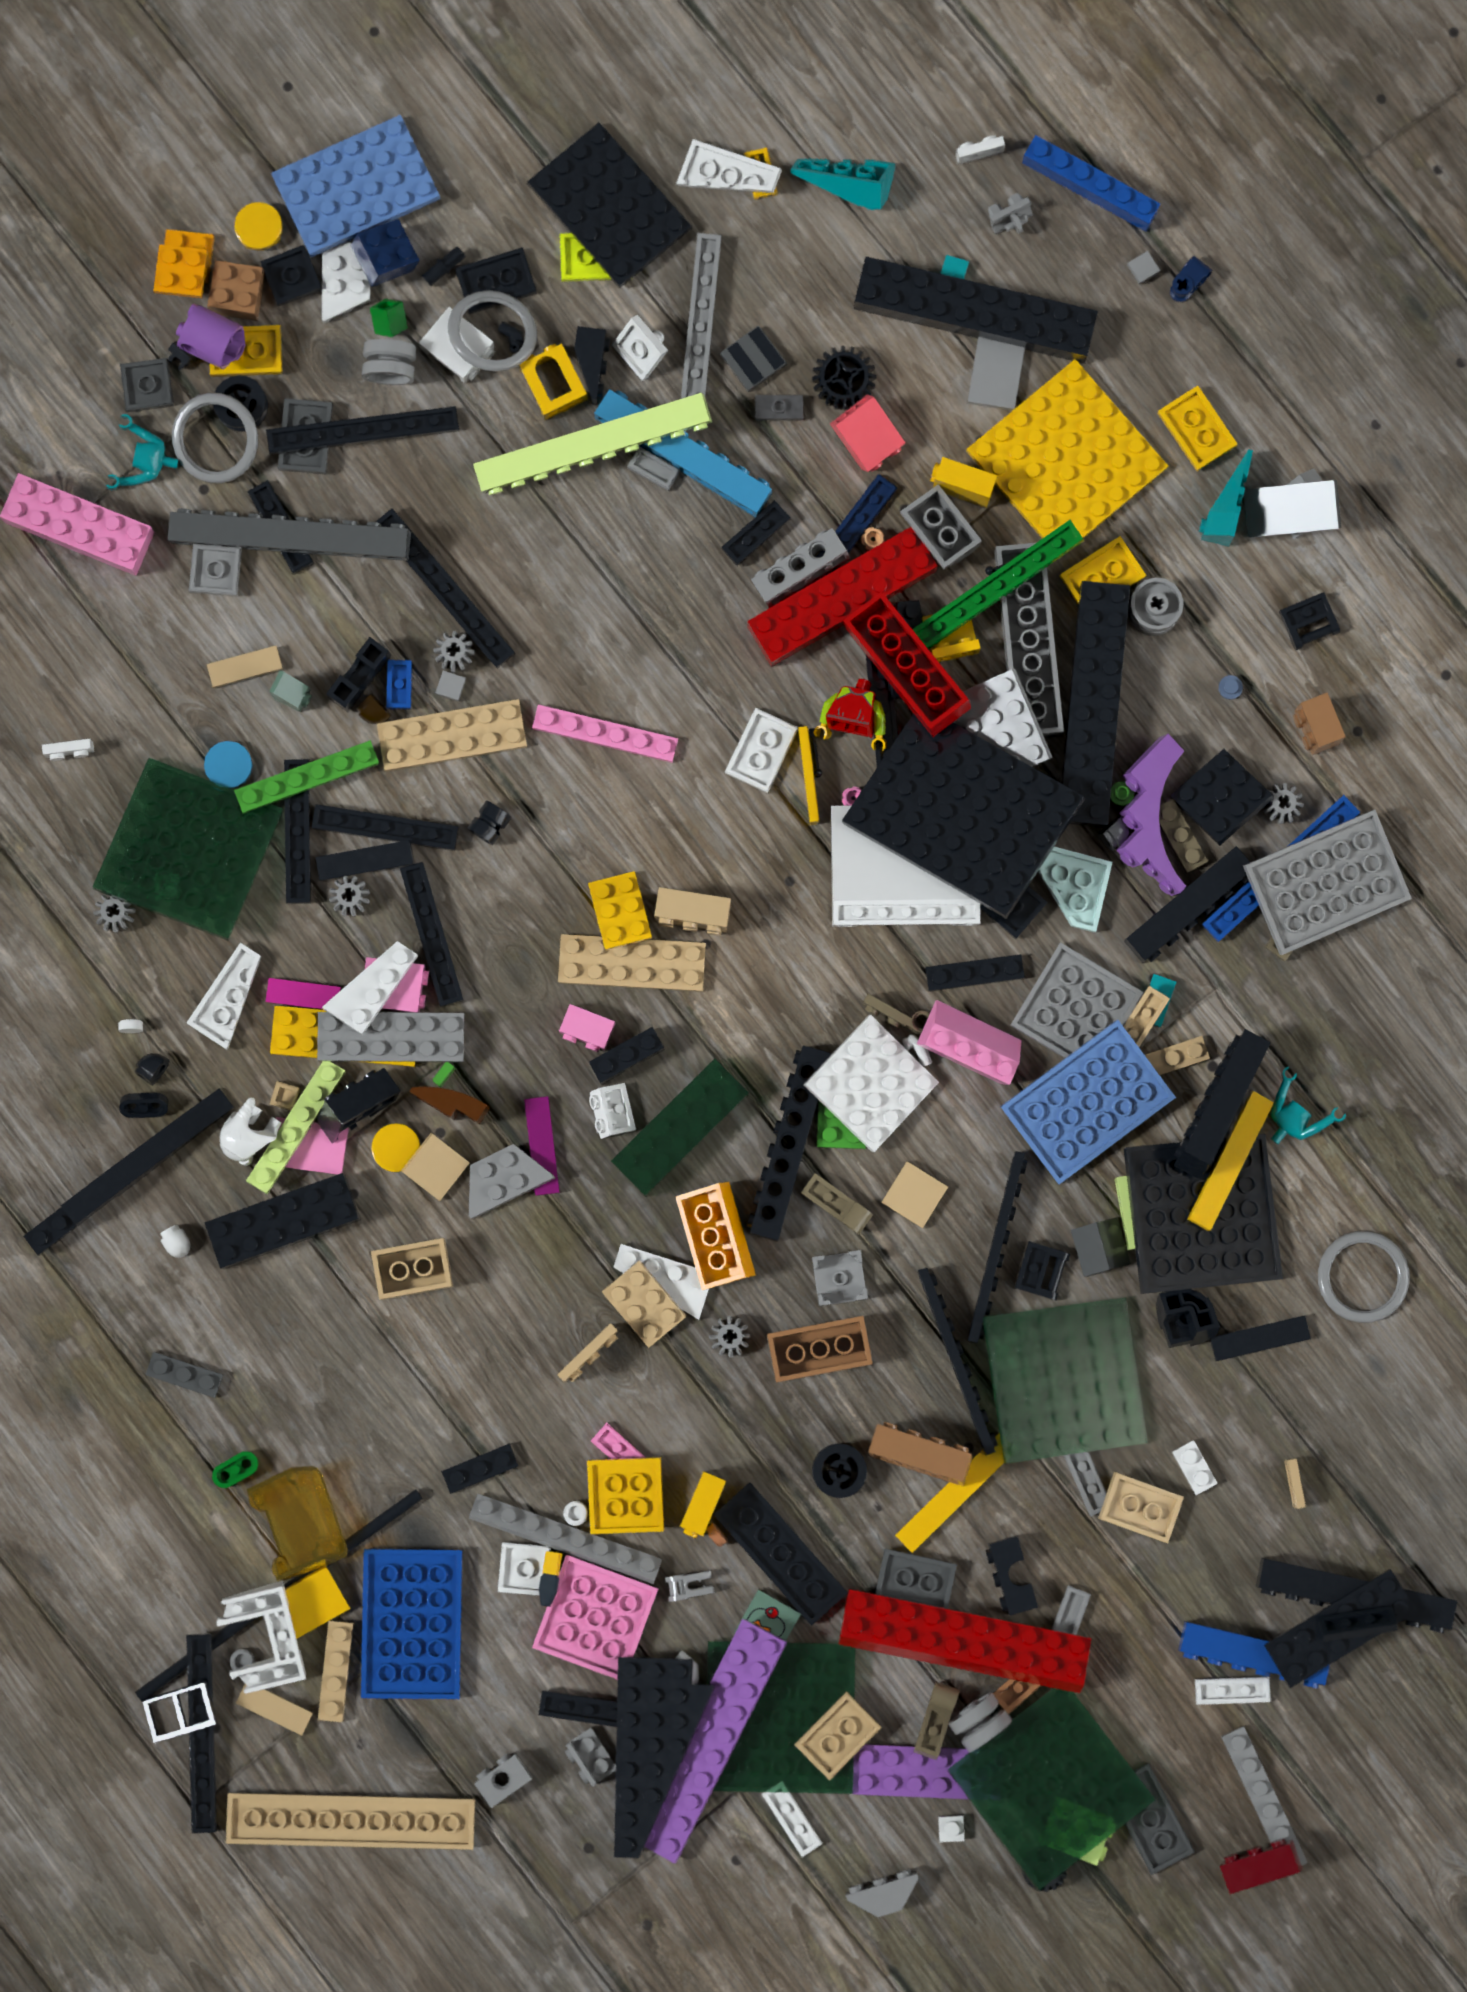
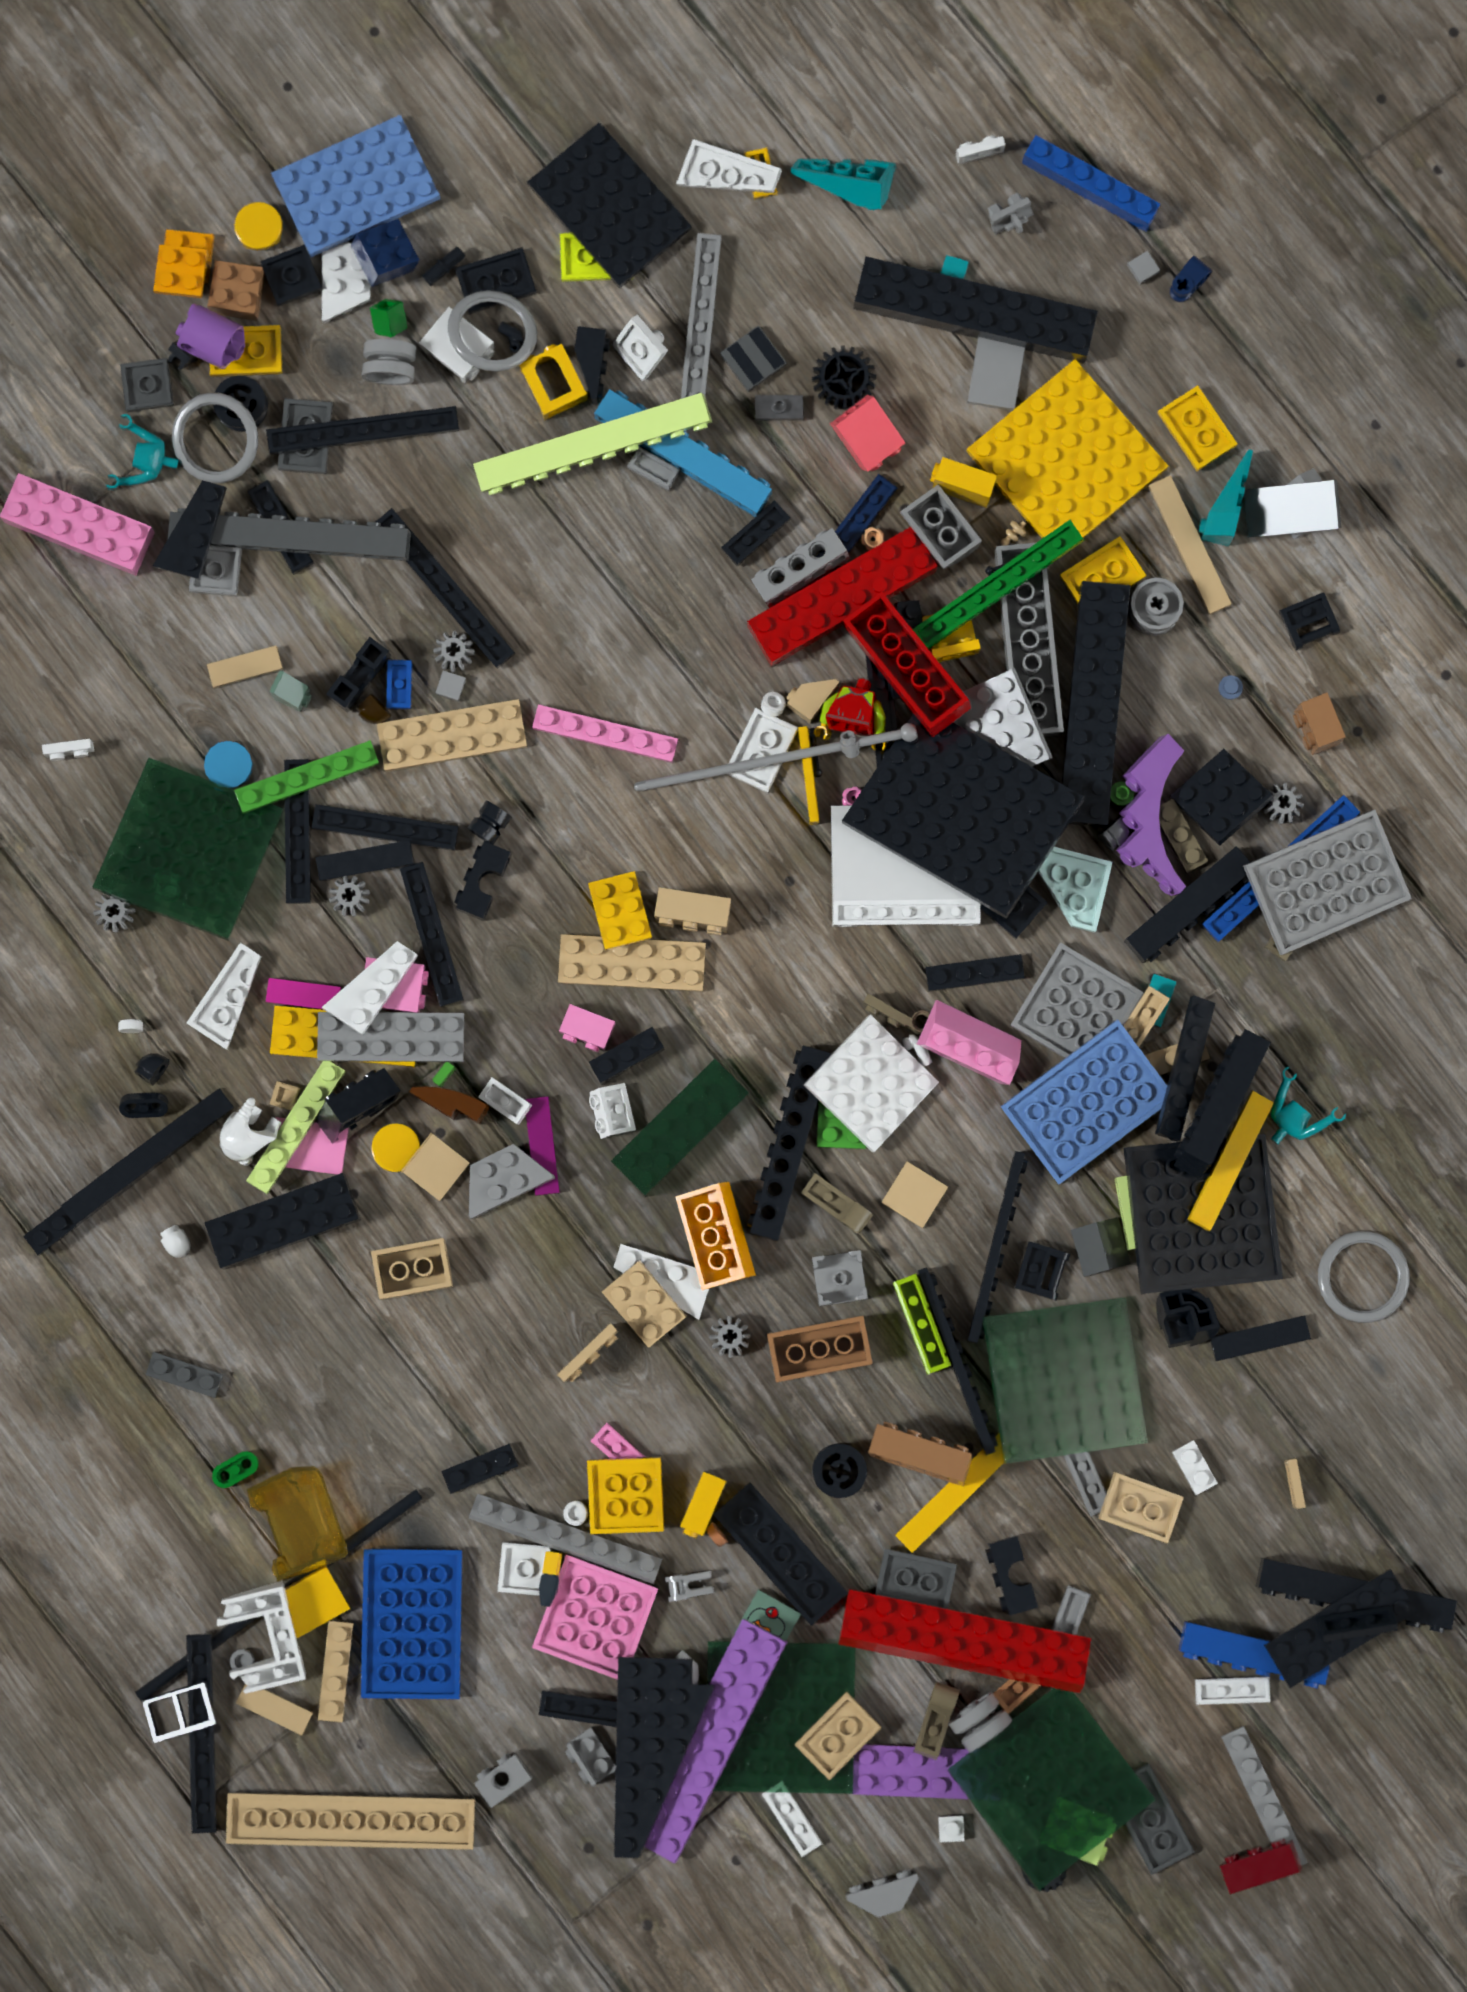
(191, 538): none -> black wing
(489, 860): none -> black arch
(505, 1101): none -> white plate
(773, 704): none -> white tile
(810, 697): none -> tan slope
(848, 744): none -> light grey bar
(921, 1324): none -> lime brick
(1012, 534): none -> tan hair
(1185, 1068): none -> black plate
(1189, 545): none -> tan tile

